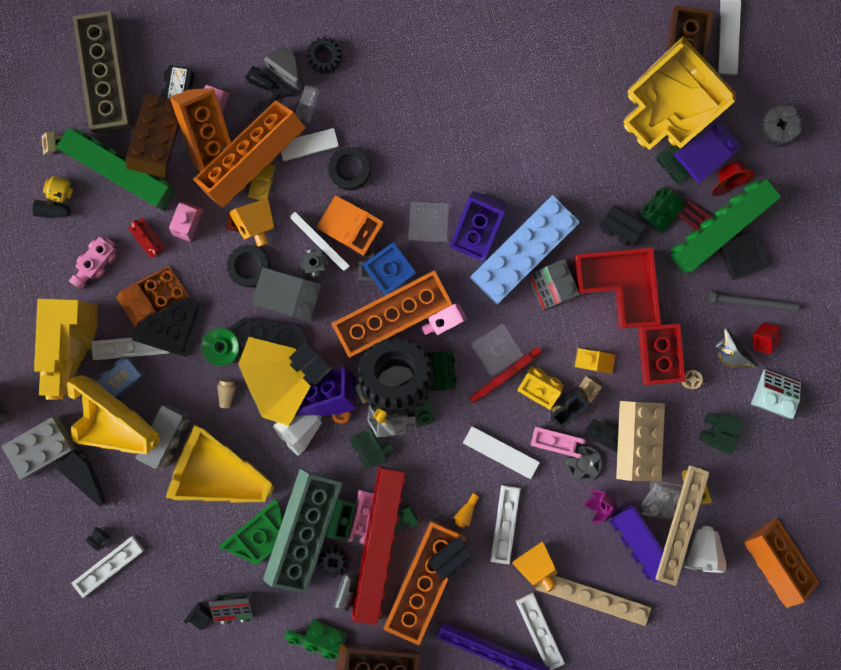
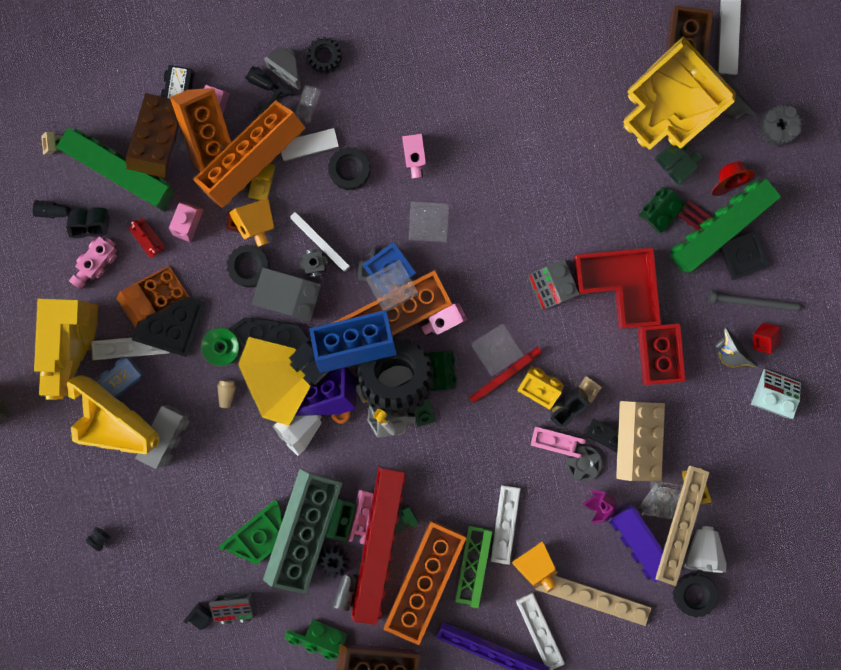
(39, 447): light grey brick -> none
(58, 189): yellow head -> none
(82, 474): black slope -> none
(87, 223): none -> black brick
(102, 72): dark tan brick -> none
(108, 566): white tile -> none
(215, 473): yellow cone -> none
(350, 225): orange slope -> none
(352, 341): none -> blue brick
(374, 454): clear green hips -> none
(392, 286): none -> clear plate
(411, 145): none -> bright pink torso
(450, 558): black brick -> none
(464, 515): light orange cone -> none
(478, 225): dark purple slope -> none
(481, 566): none -> bright green fence
(501, 452): white tile -> none
(524, 249): light blue brick -> none
(595, 360): yellow slope -> none
(622, 226): black brick -> none
(693, 377): tan wheel -> none
(702, 608): none -> black tyre
(708, 150): dark purple slope -> none
(716, 438): clear green hips -> none
(740, 105): none -> dark grey hat
(782, 563): orange slope -> none

